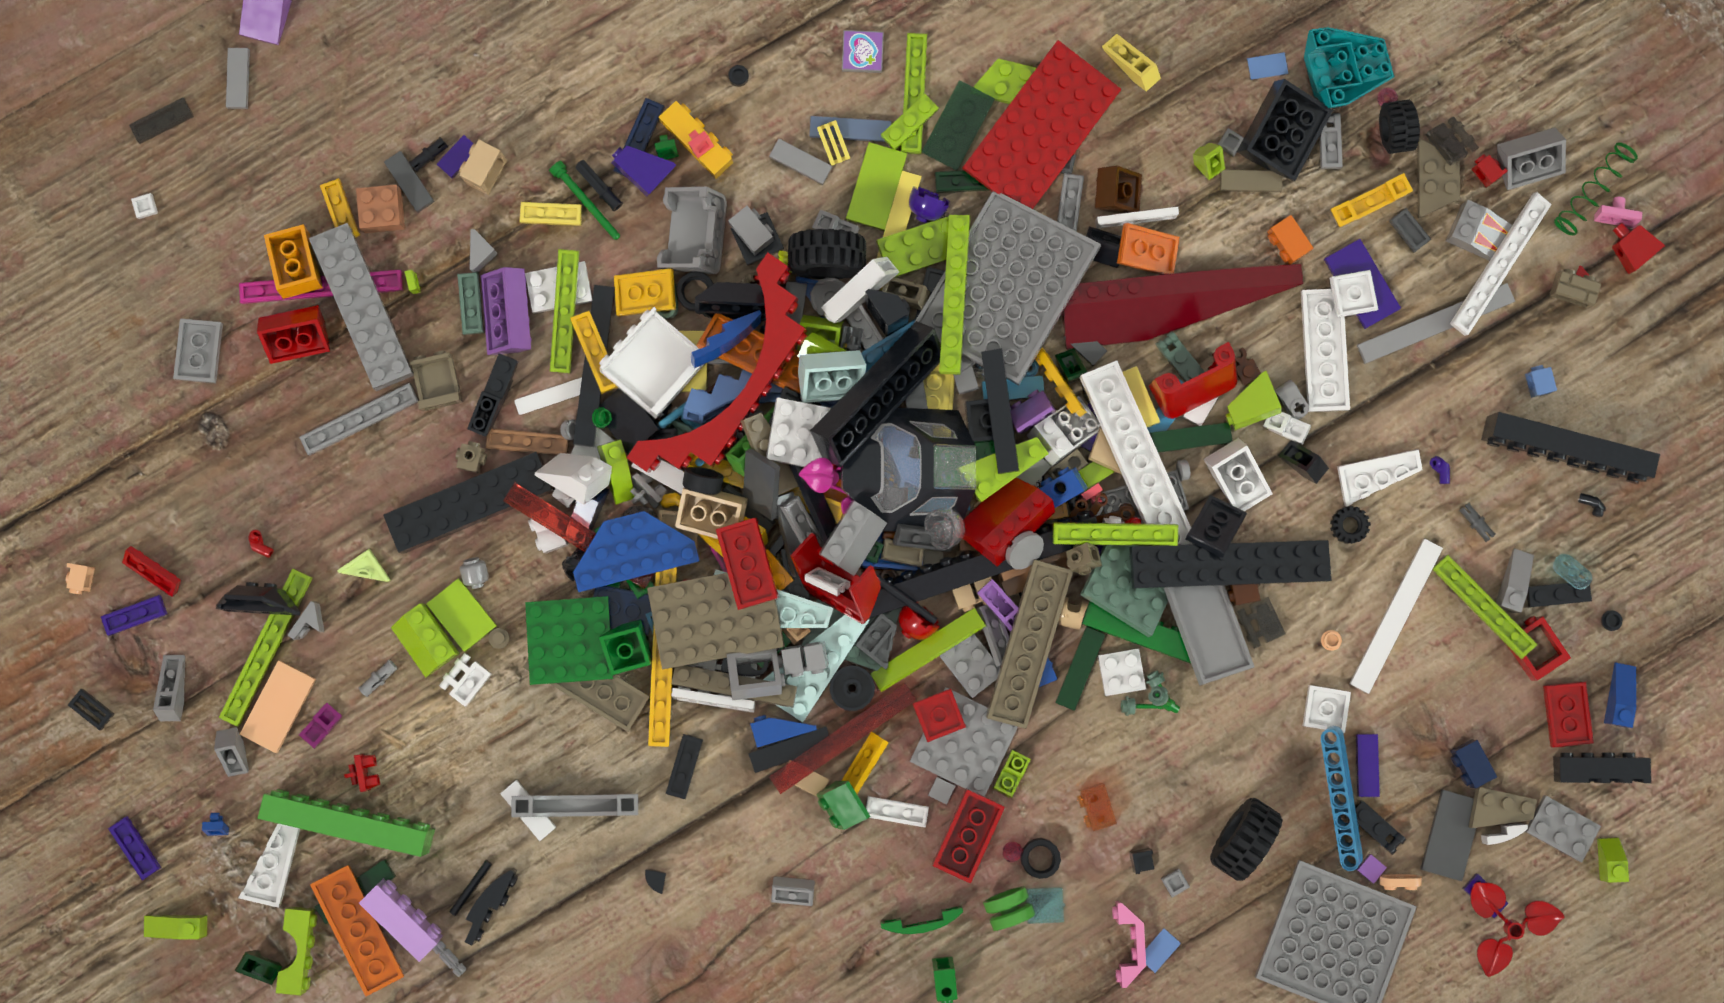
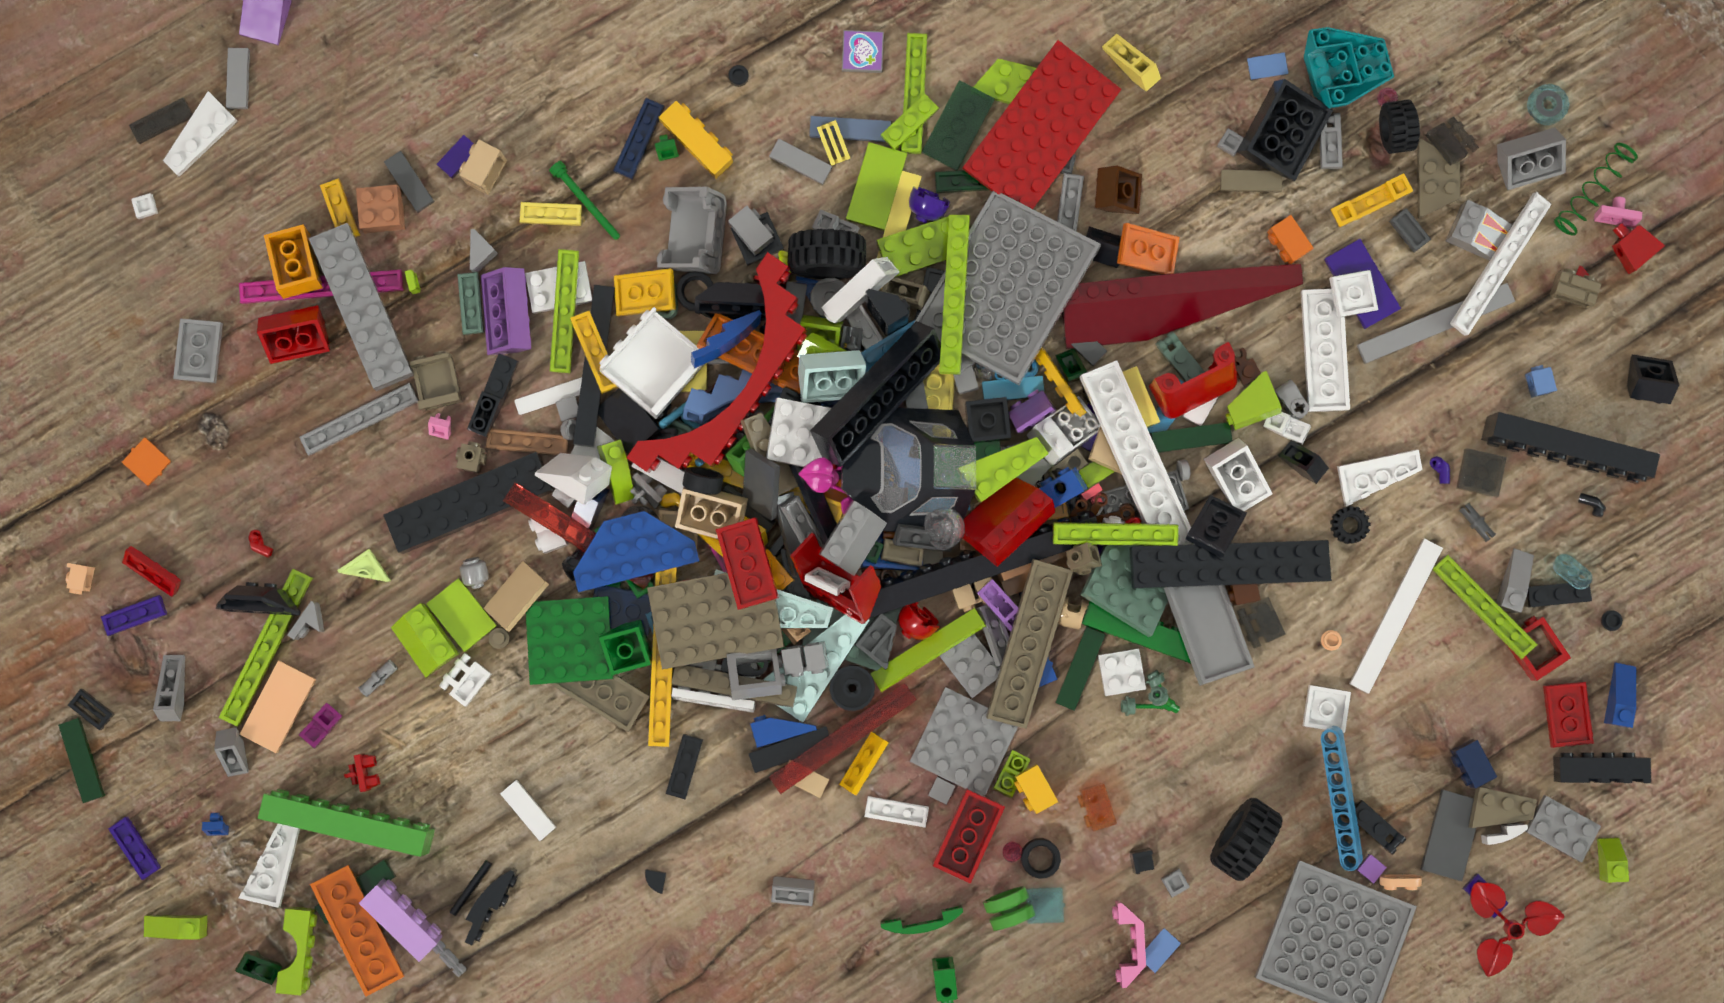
(81, 760): none -> dark green tile
(146, 461): none -> orange piece
(203, 129): none -> white wing
(428, 154): black pin -> none
(440, 427): none -> bright pink tile
(516, 596): none -> tan tile
(567, 408): none -> light grey tile
(574, 805): light grey arch -> none
(598, 185): black axle -> none
(601, 417): green plate -> none
(642, 168): dark purple slope -> none
(700, 143): coral tile -> none
(842, 805): green slope -> none
(907, 601): black bar -> none
(939, 715): red tile -> none
(1000, 411): black tile -> none
(1024, 550): light grey tile -> none
(1035, 789): none -> yellow brick
(1137, 217): white tile -> none
(1209, 160): lime slope -> none
(1367, 765): dark purple tile -> none
(1481, 472): none -> clear smoke plate
(1488, 170): red brick -> none
(1556, 96): none -> clear light blue tile
(1652, 379): none -> black slope

